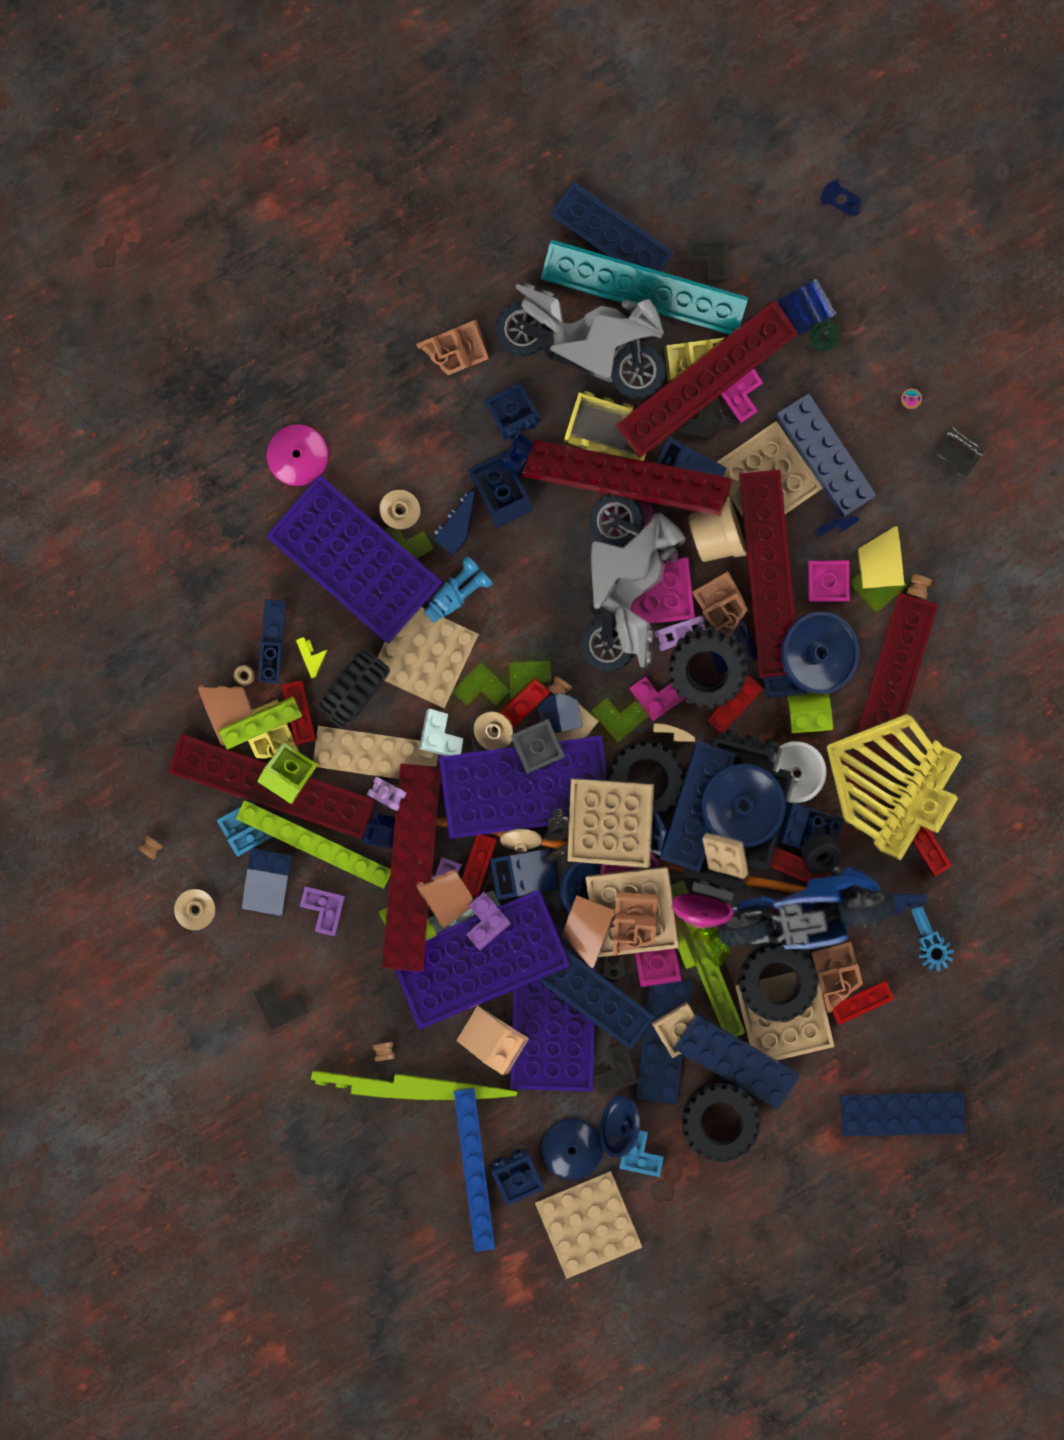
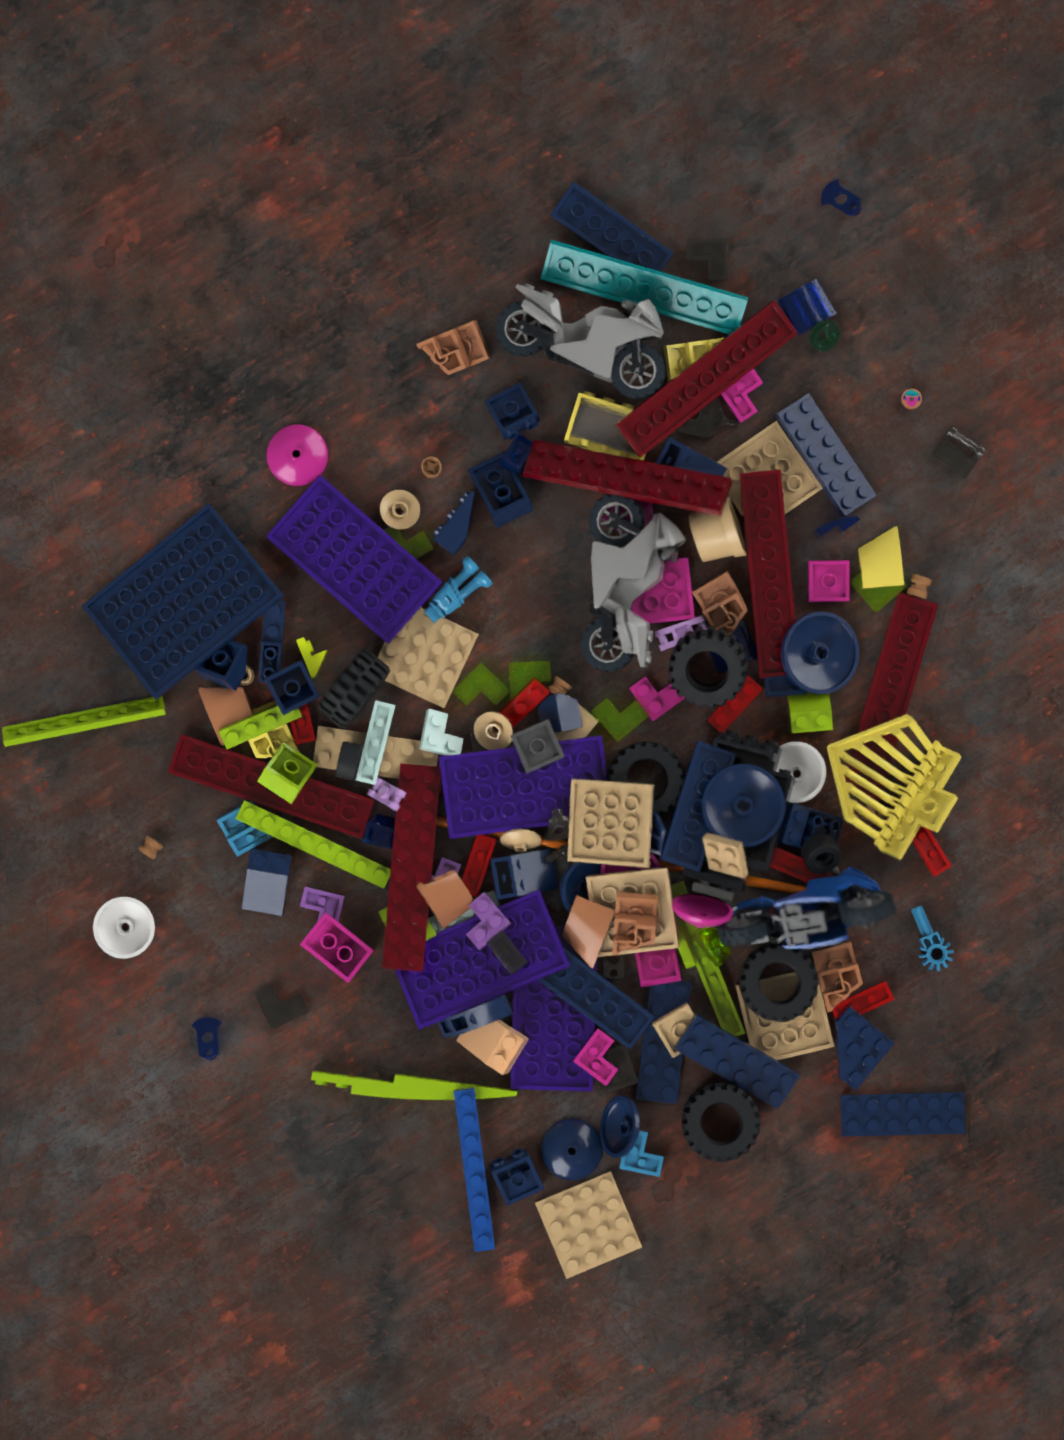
(83, 721): none -> lime plate
(109, 931): none -> white dish
(182, 601): none -> dark blue plate
(184, 913): tan dish -> none
(203, 1026): none -> clear blue piece
(225, 666): none -> dark blue slope
(291, 687): none -> dark blue slope
(337, 947): none -> dark pink slope
(349, 760): none -> black tyre
(375, 742): none -> light aqua plate
(383, 1051): medium nougat wheel -> none
(428, 467): none -> medium nougat wheel
(475, 1017): none -> dark blue slope
(507, 952): none -> clear smoke plate
(592, 1059): none -> dark pink plate
(678, 734): tan slope -> none
(858, 1047): none -> dark blue plate
(912, 900): dark blue plate -> none

